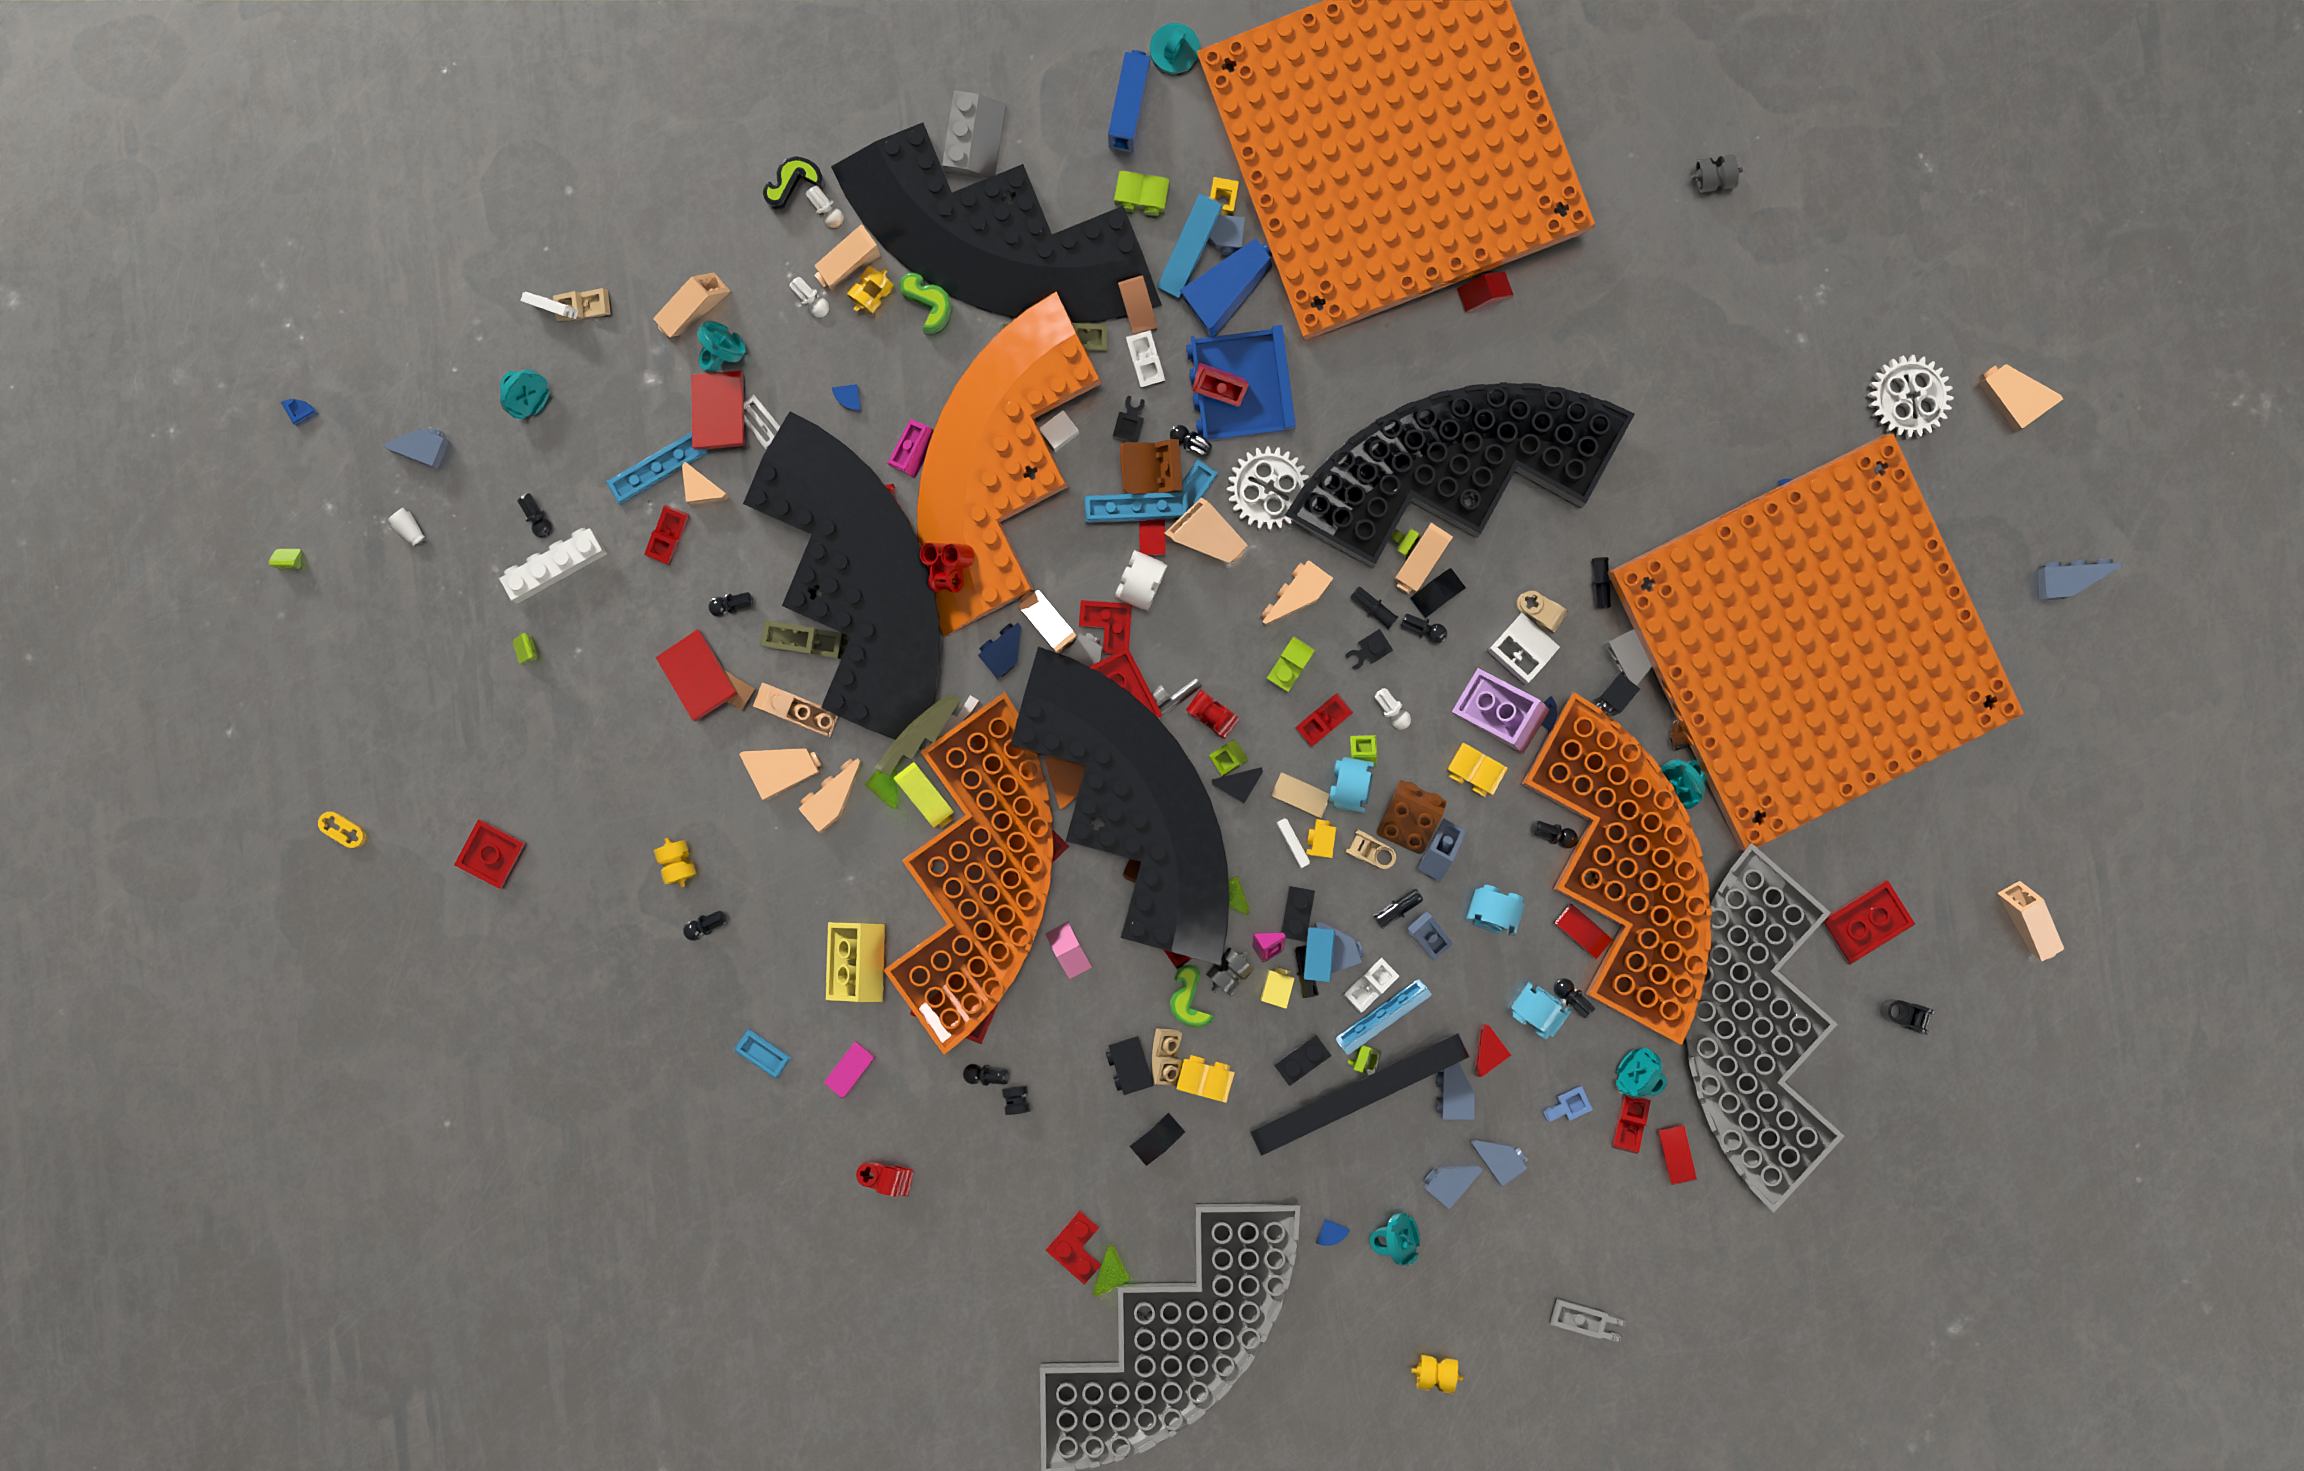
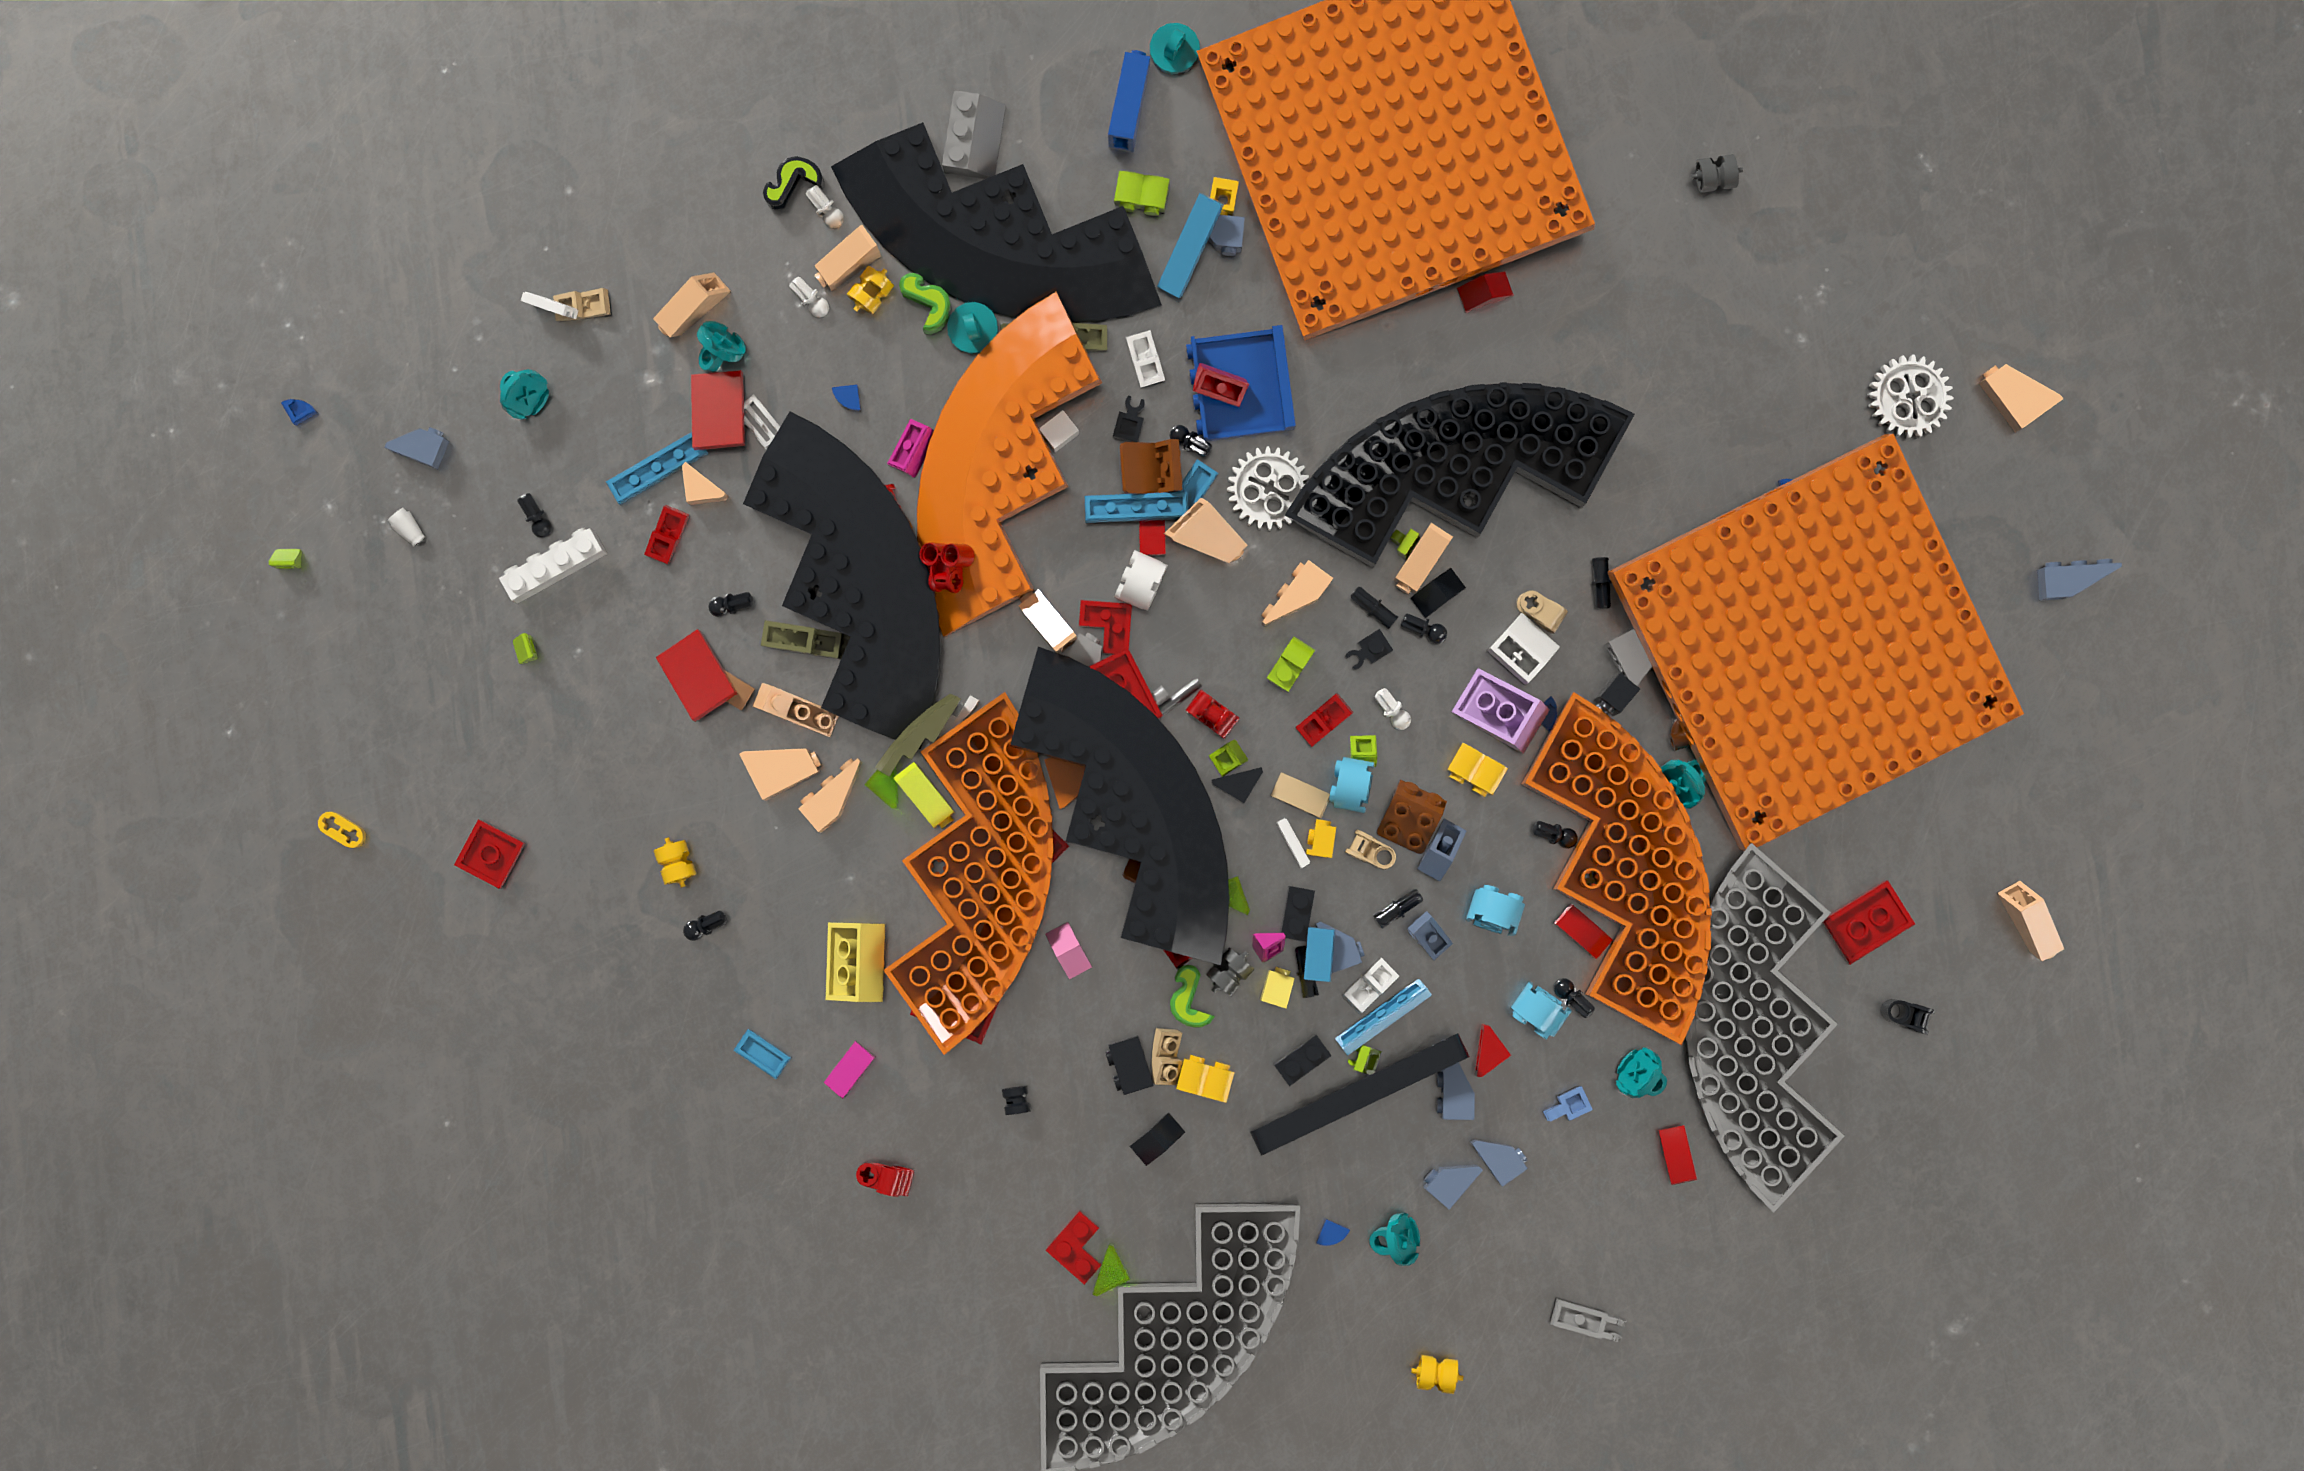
(972, 327): none -> teal tile
(974, 1074): black axle -> none
(1004, 652): dark blue slope -> none
(1137, 305): nougat slope -> none
(1225, 286): blue slope -> none
(1631, 1124): red slope -> none

